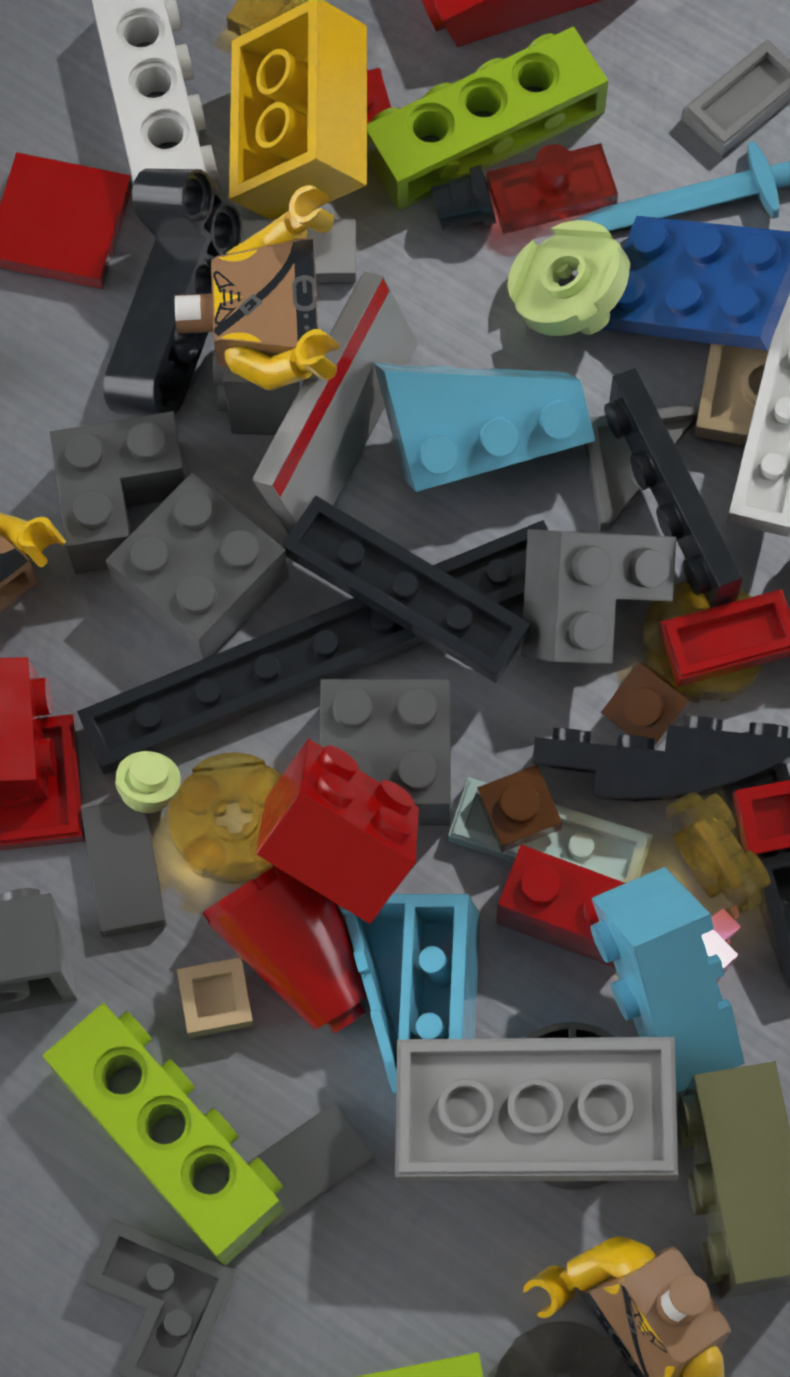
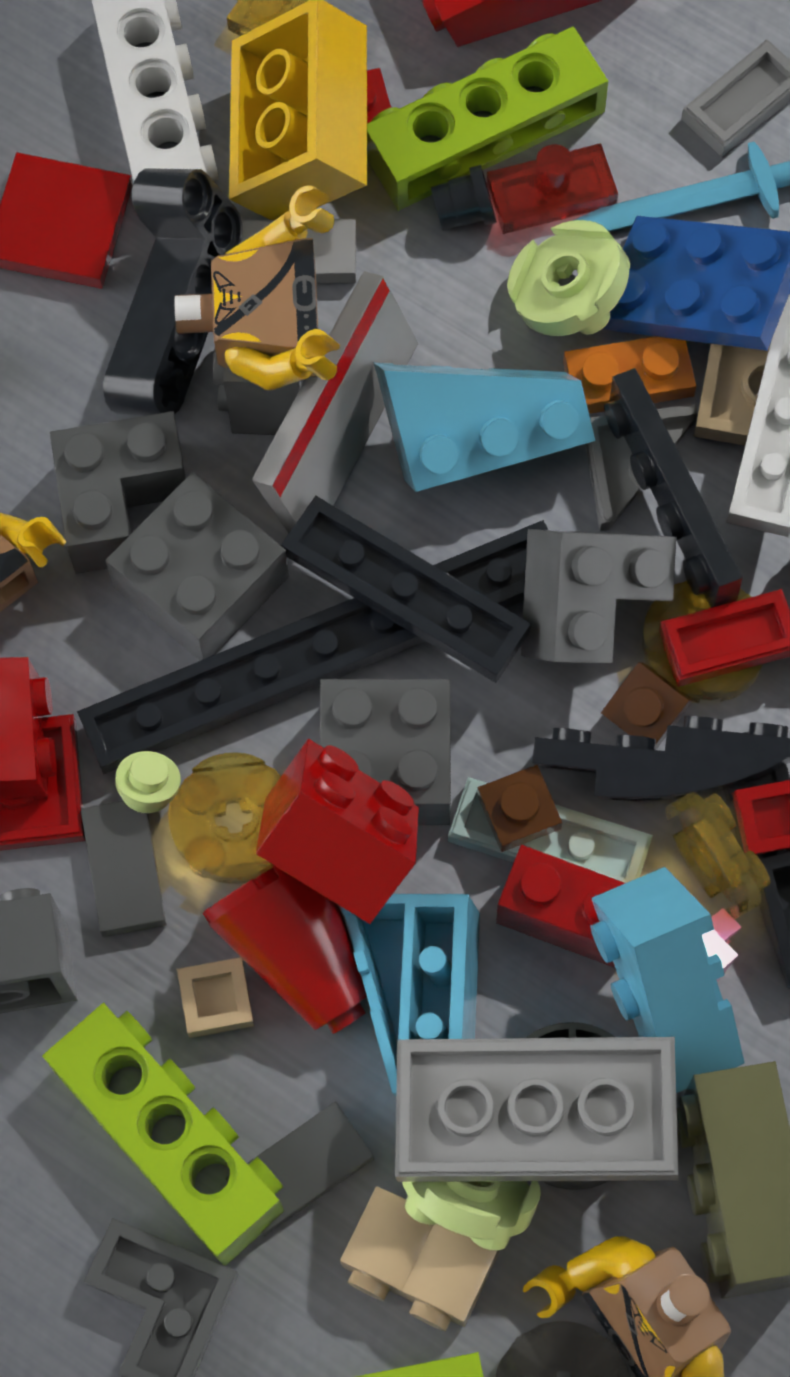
(416, 1261): none -> tan brick
(477, 1209): none -> yellowish green plate
(660, 362): none -> orange plate

